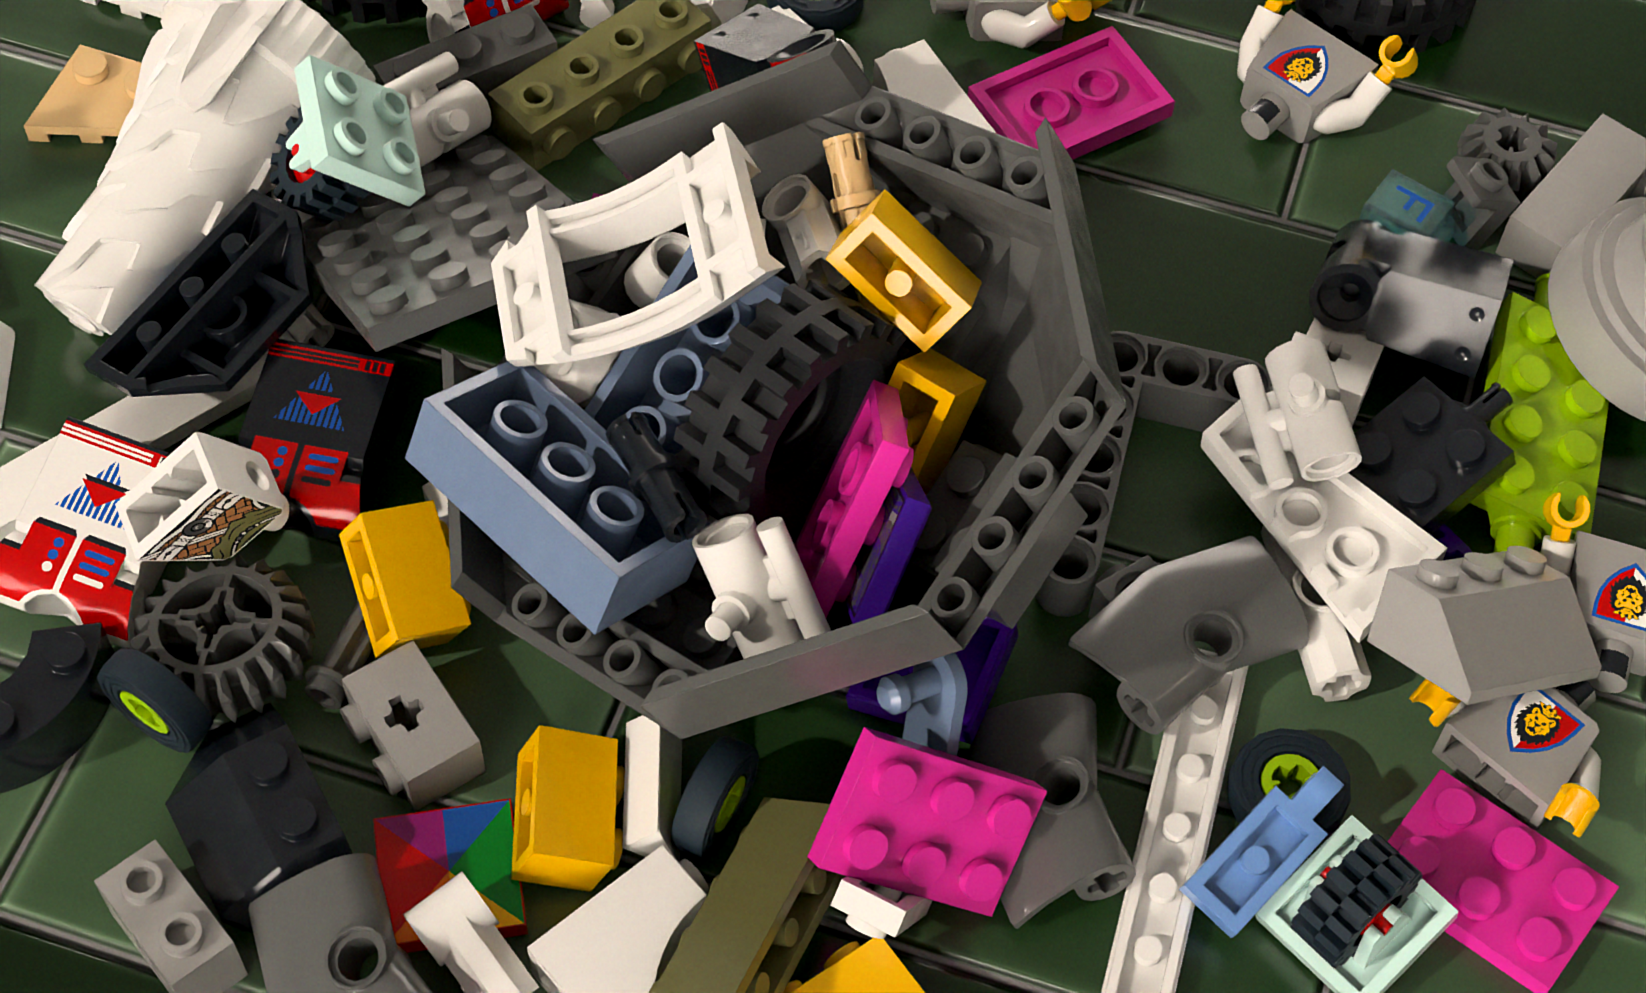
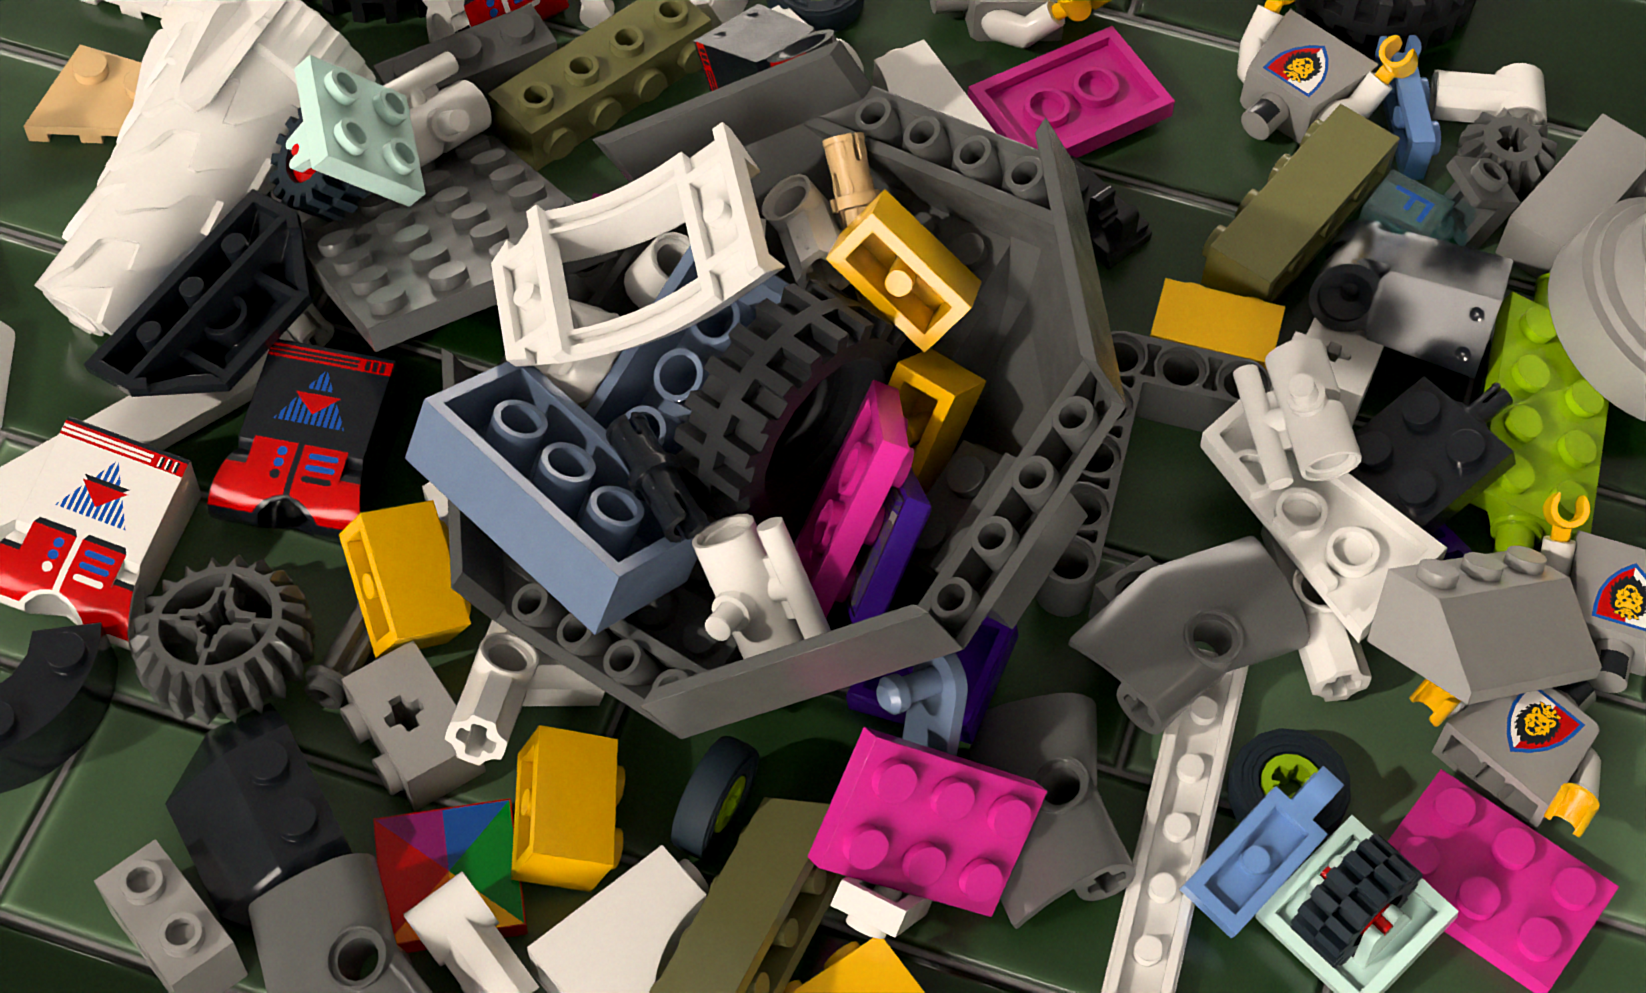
(155, 700): black bush -> none
(202, 503): white torso -> none
(501, 681): none -> white piece
(650, 787): white slope -> none
(1112, 224): none -> black plate
(1217, 320): none -> yellow brick
(1299, 207): none -> olive brick
(1409, 116): none -> medium blue plate
(1467, 95): none -> white piece

